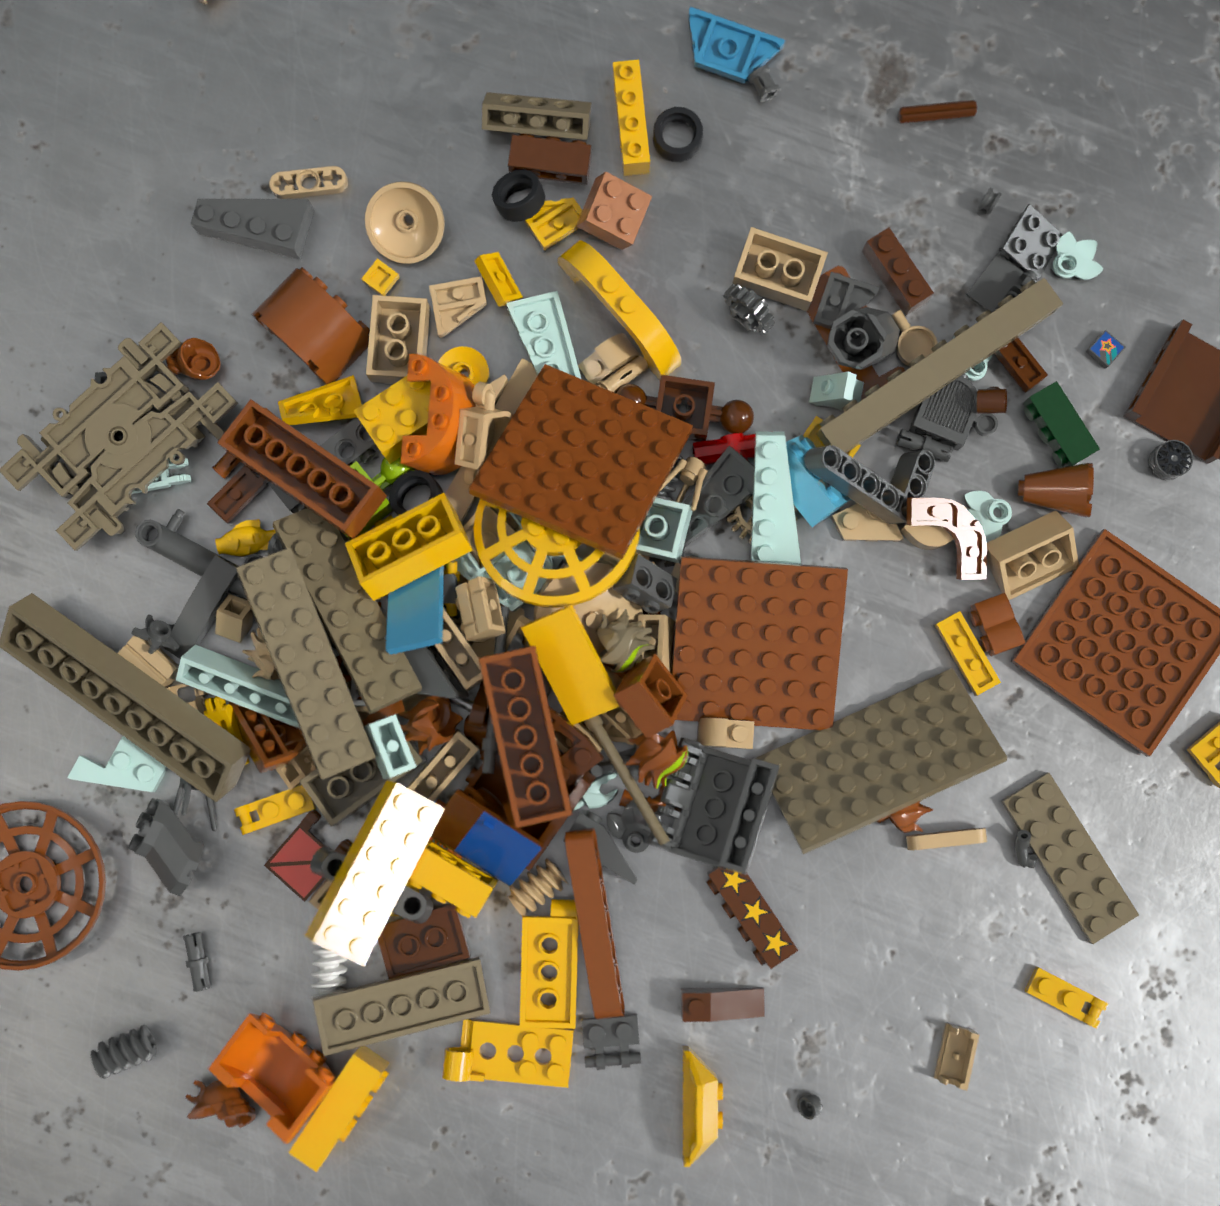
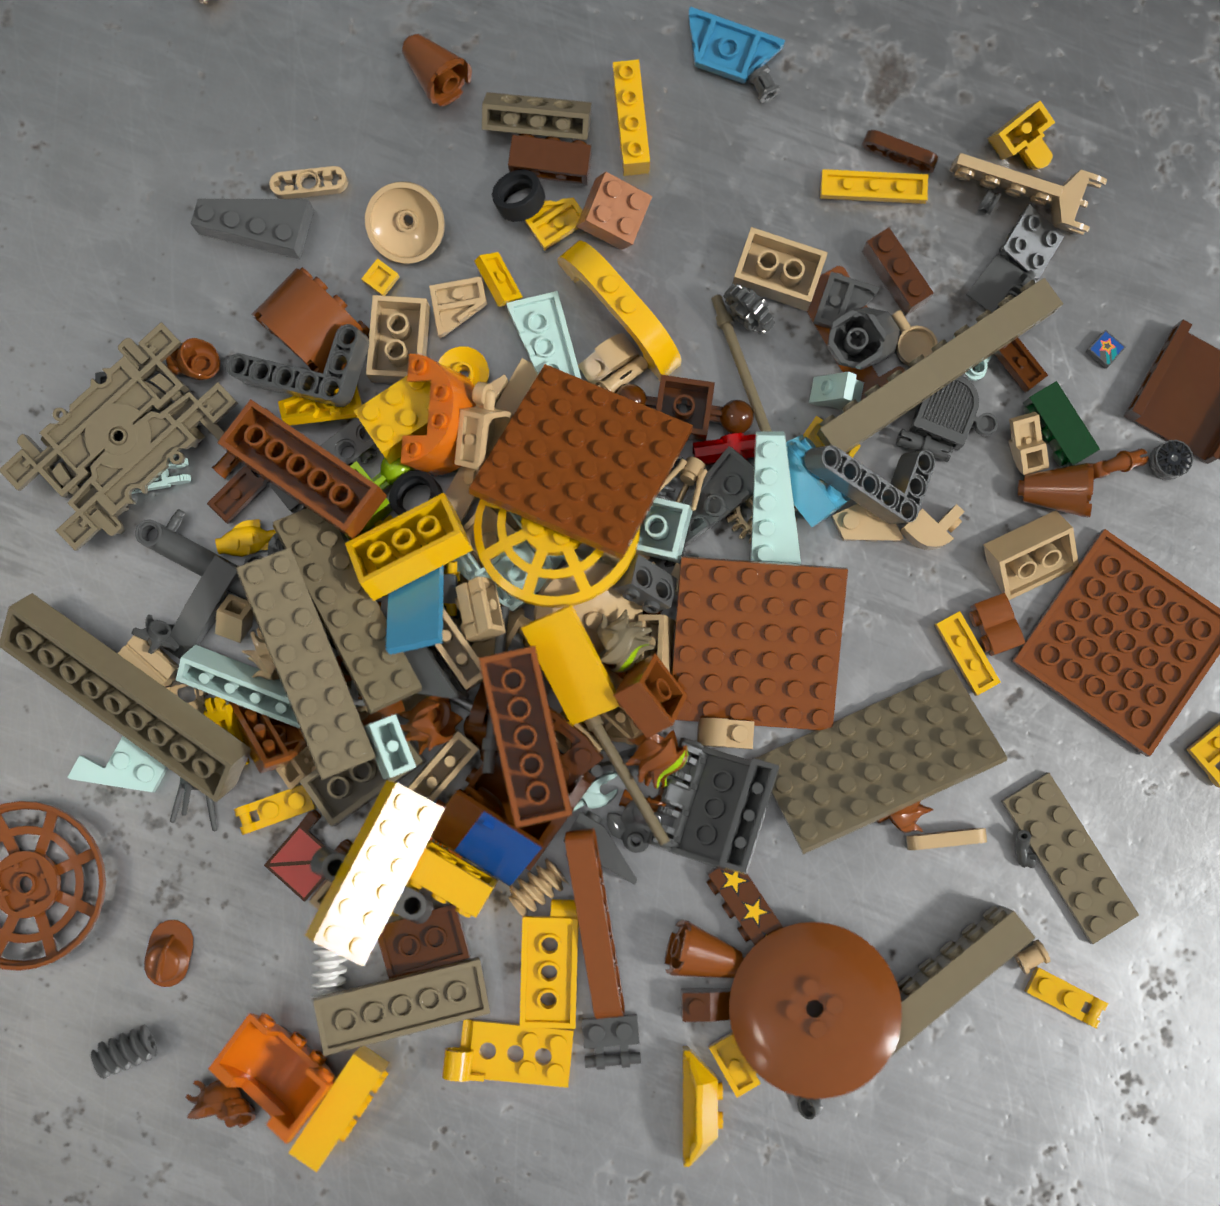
(166, 846): dark grey brick -> none
(168, 953): none -> dark orange piece
(197, 961): dark grey pin -> none
(302, 379): none -> dark grey beam
(436, 69): none -> dark orange cone
(686, 116): black tyre -> none
(700, 954): none -> dark orange cone
(725, 323): none -> dark tan bar
(733, 1065): none -> yellow plate
(823, 1053): none -> dark orange dish
(874, 186): none -> yellow plate
(900, 151): none -> reddish brown beam
(937, 111): reddish brown axle -> none
(956, 1056): tan hinge -> none
(959, 969): none -> dark tan brick
(962, 526): plate -> none
(982, 508): light aqua plate -> none
(991, 400): reddish brown axle -> none
(1024, 136): none -> yellow brick
(1027, 444): none -> tan brick
(1032, 957): none -> tan bush
(1064, 199): none -> tan hinge
(1077, 256): light aqua plate -> none
(1123, 461): none -> dark orange piece

